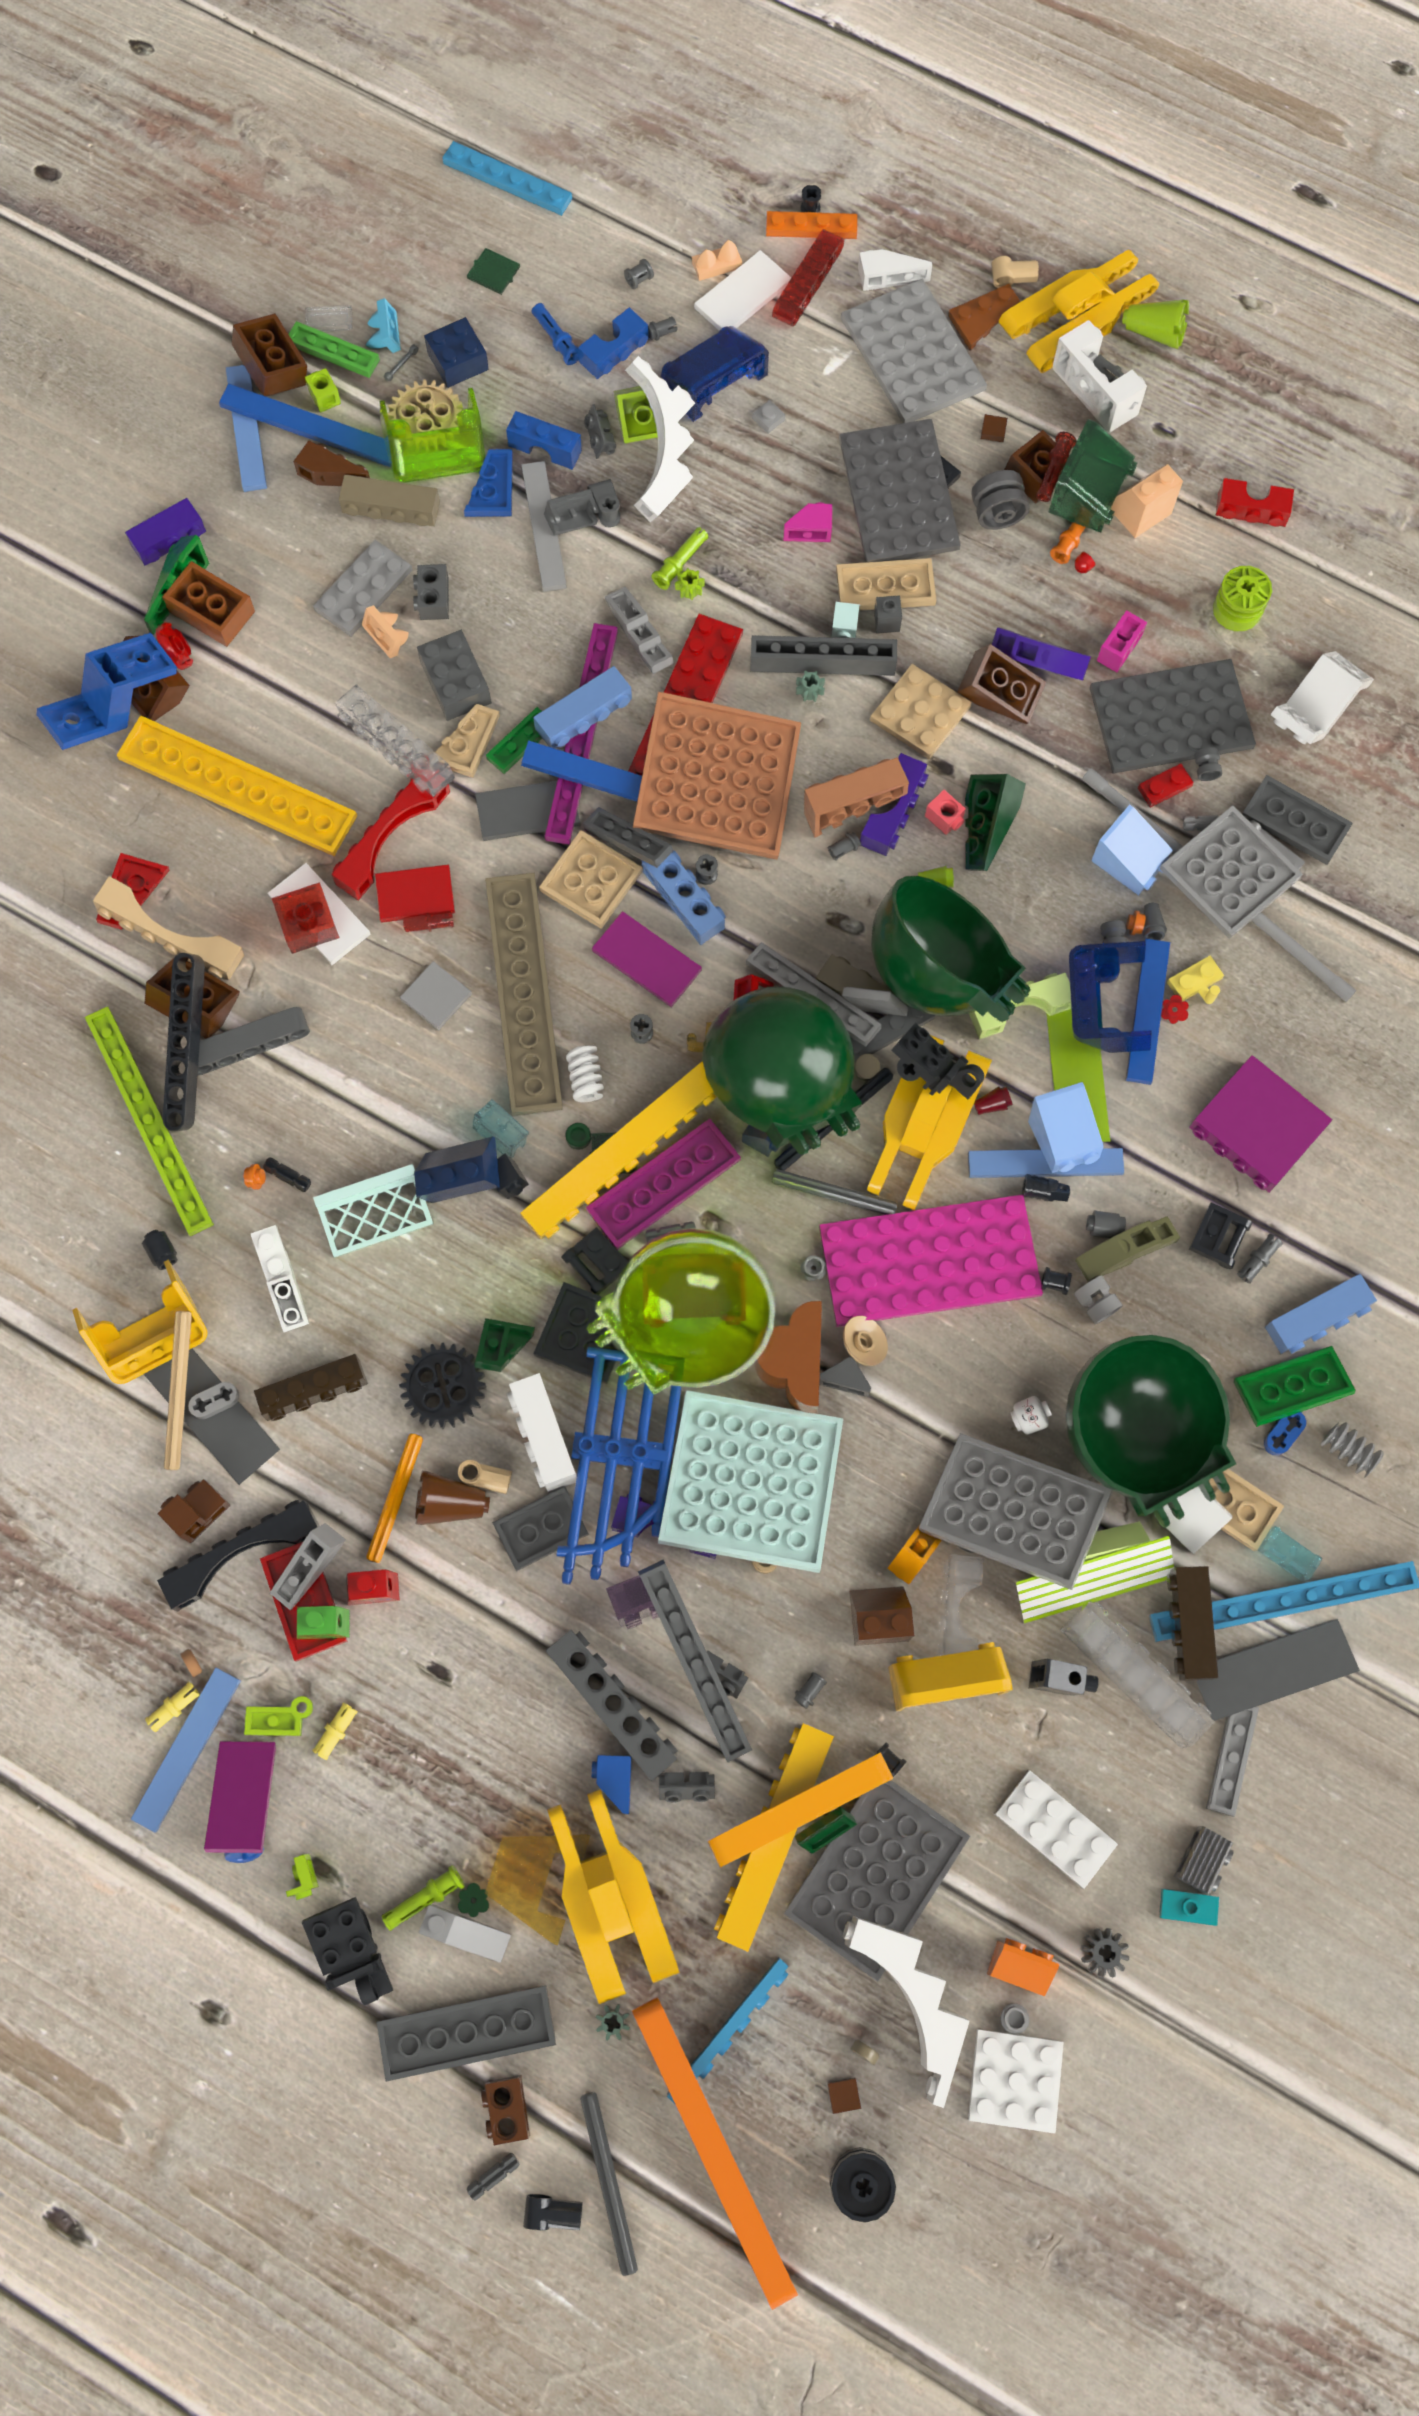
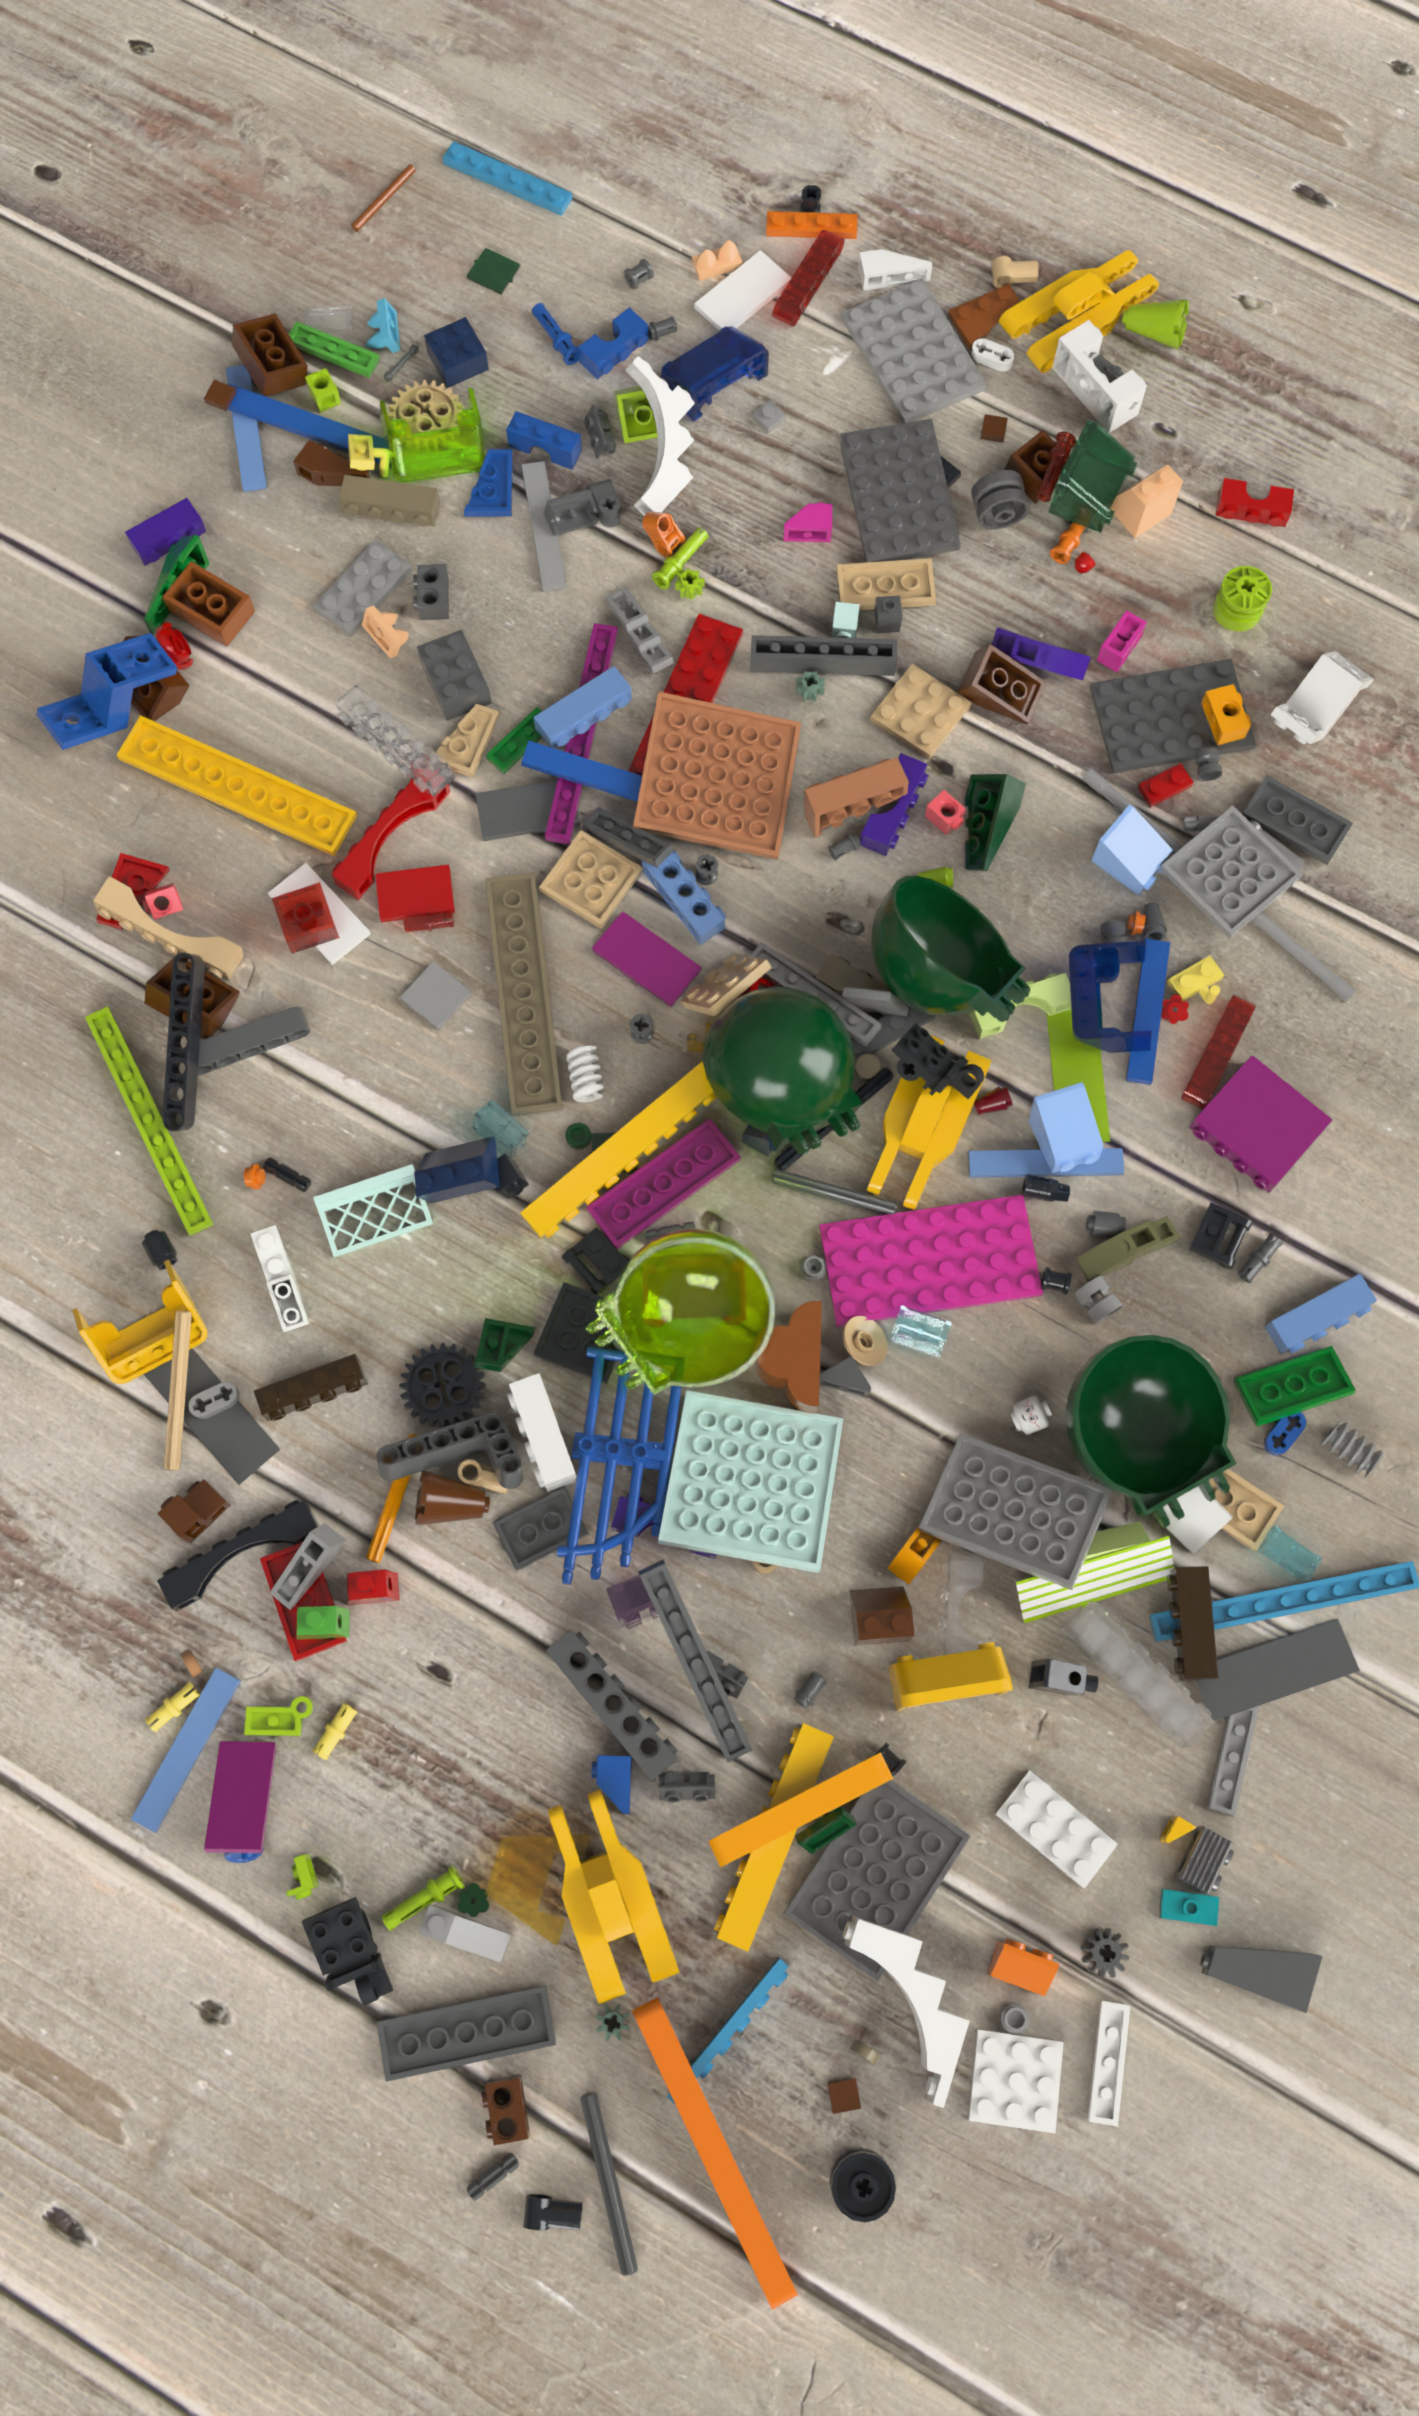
(168, 891): none -> coral brick
(220, 395): none -> reddish brown tile
(363, 454): none -> light yellow plate
(383, 198): none -> dark orange bar
(401, 1458): none -> dark grey beam
(662, 532): none -> orange piece
(725, 984): none -> tan plate
(920, 1331): none -> clear light blue hinge
(992, 355): none -> white beam
(1108, 2063): none -> white plate
(1175, 1828): none -> yellow slope
(1218, 1052): none -> clear red beam
(1224, 727): none -> light orange brick
(1268, 1973): none -> dark grey slope

